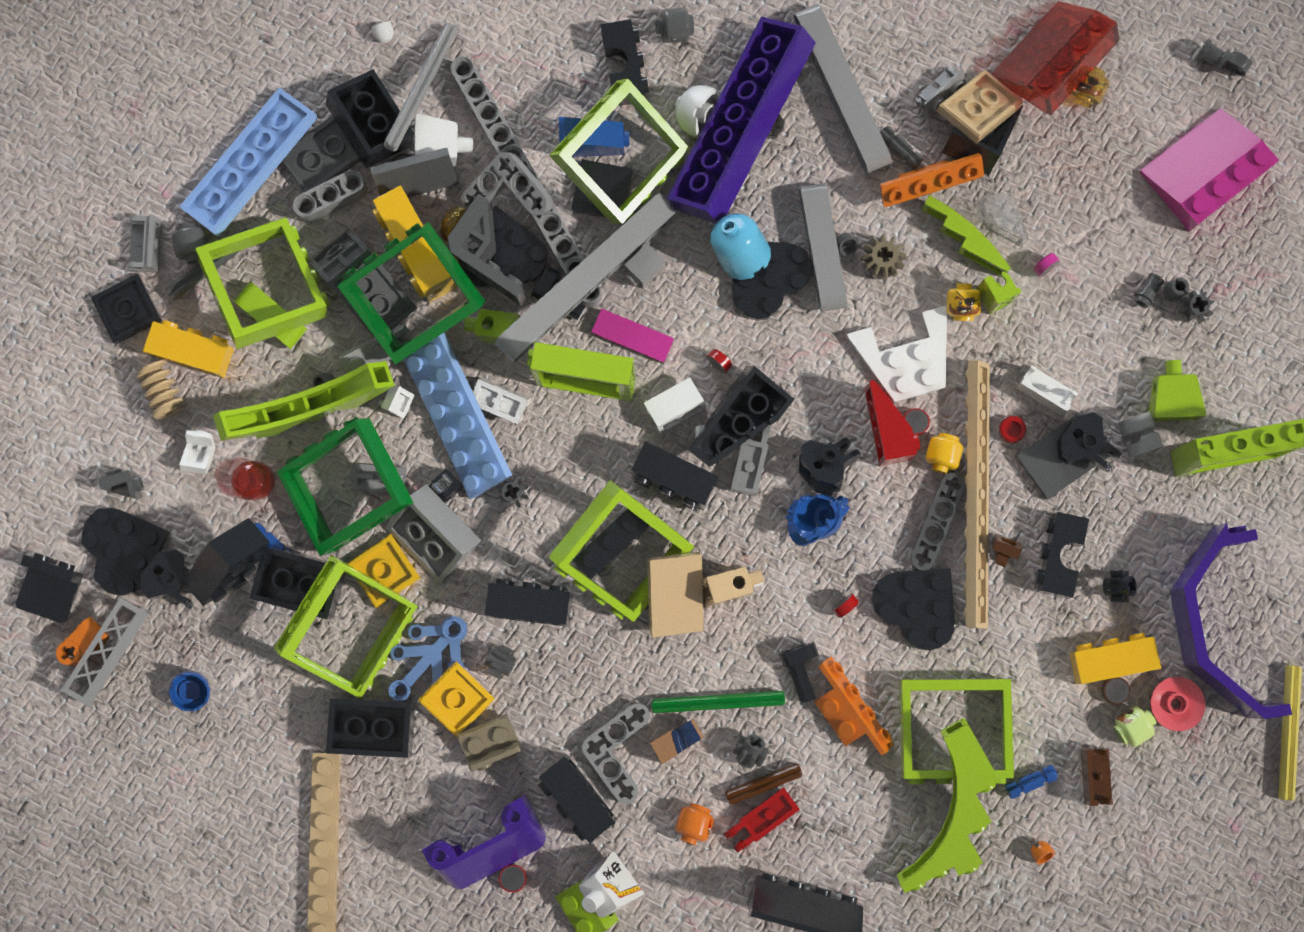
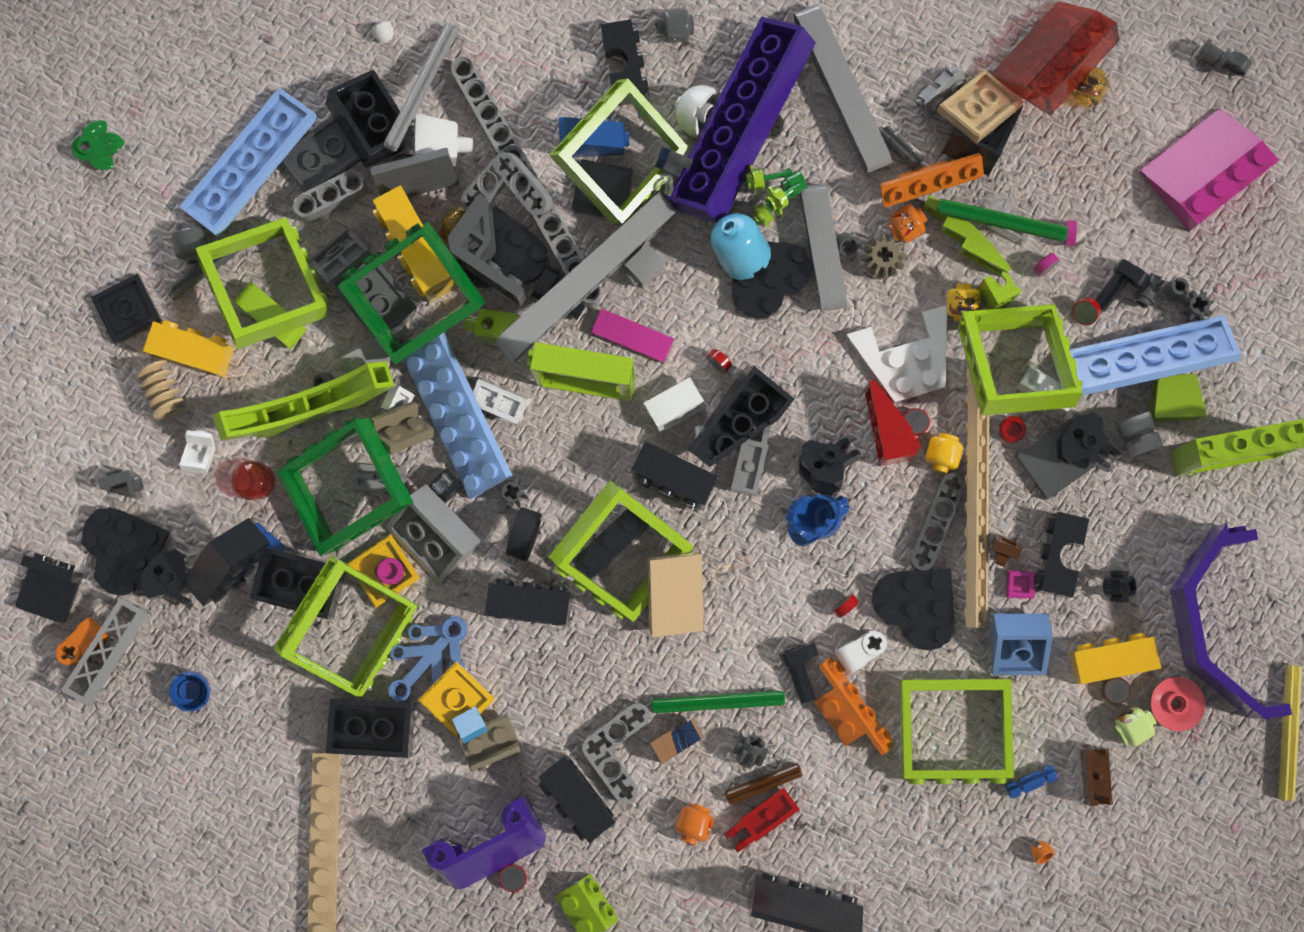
(101, 145): none -> green plate
(145, 244): light grey hinge -> none
(390, 571): none -> dark pink tile
(402, 428): none -> dark tan bracket
(469, 724): none -> tile
(500, 661): dark grey gear -> none
(523, 534): none -> black tyre
(608, 887): white torso -> none
(672, 164): none -> black piece
(720, 587): tan torso -> none
(775, 198): none -> lime plant
(856, 653): none -> white piece
(907, 223): none -> orange head
(966, 814): lime arch -> none
(1002, 220): none -> green axle
(1015, 318): none -> lime window
(1020, 584): none -> dark pink tile
(1020, 644): none -> medium blue slope
(1072, 233): none -> dark pink tile
(1086, 311): none -> tile
(1125, 273): none -> black piece
(1155, 354): none -> light blue plate

